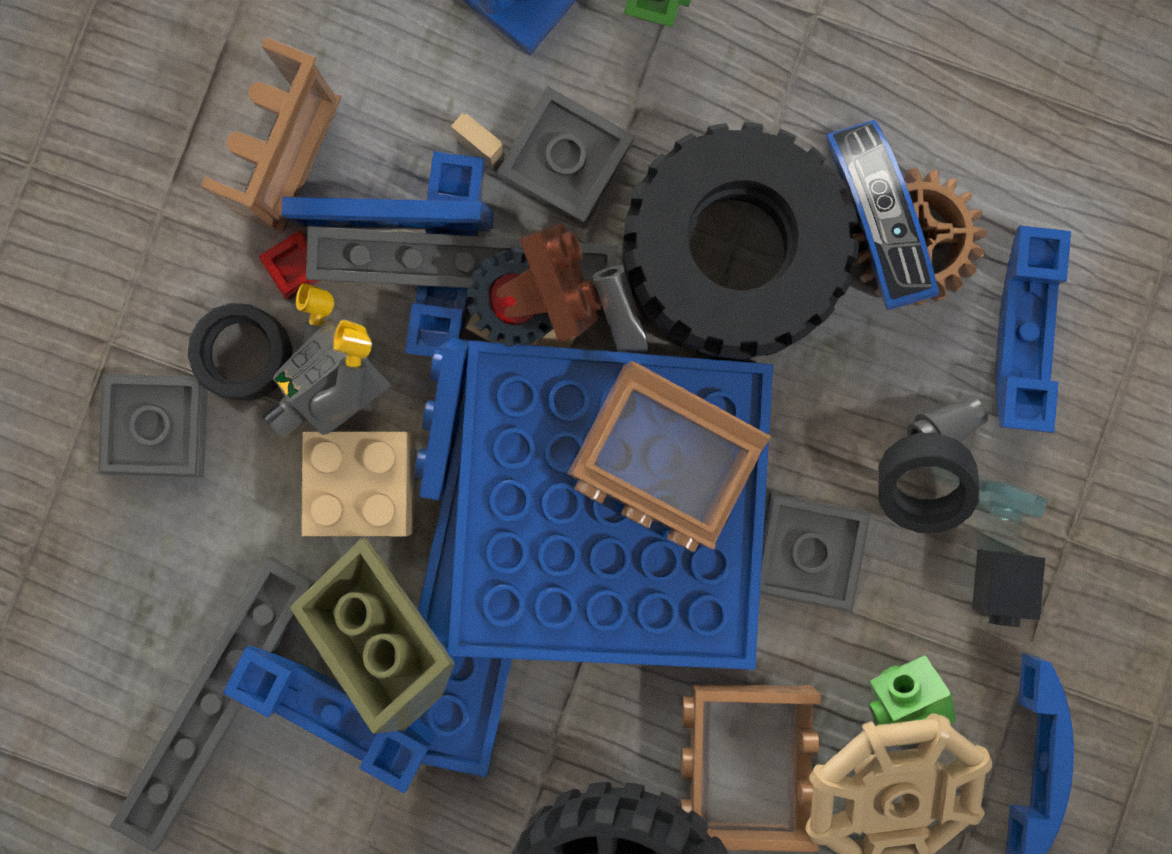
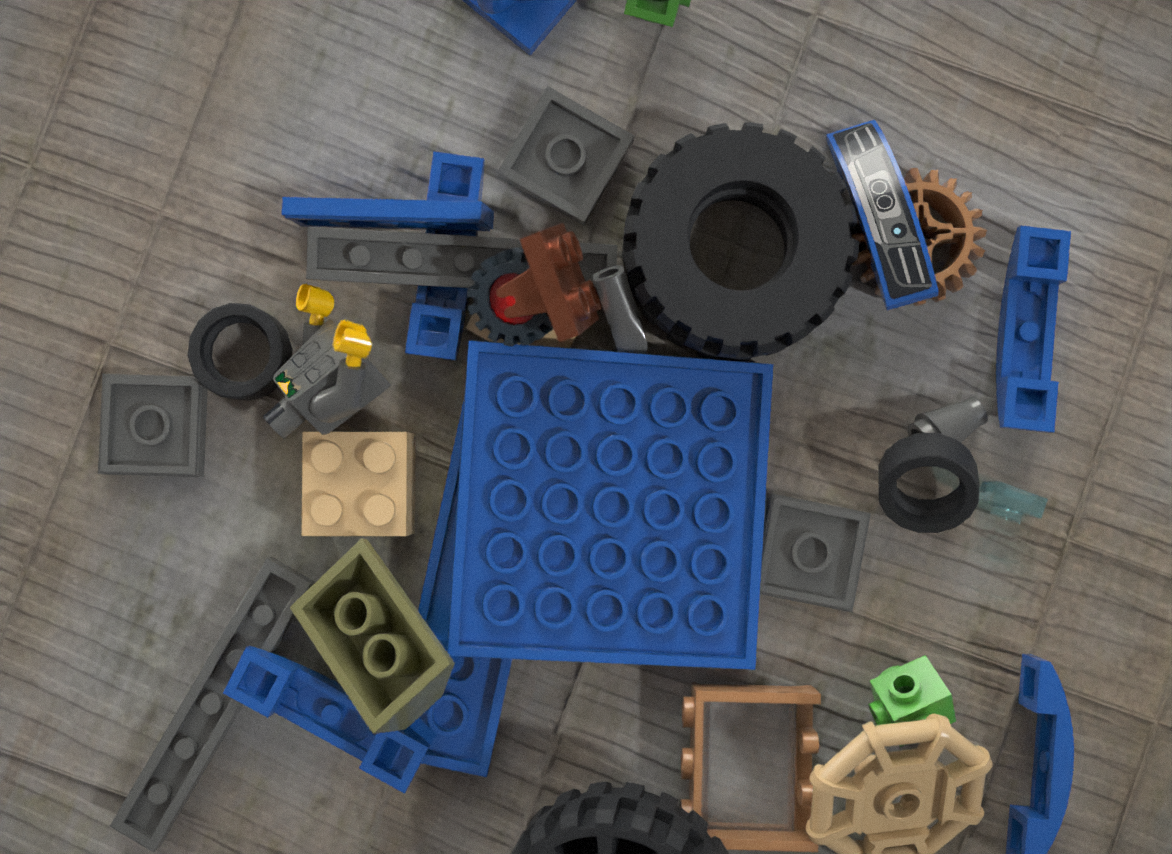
(288, 264): red tile -> none
(292, 143): medium nougat window -> none
(442, 417): blue plate -> none
(478, 140): tan tile -> none
(667, 457): window -> none
(1008, 586): black brick -> none

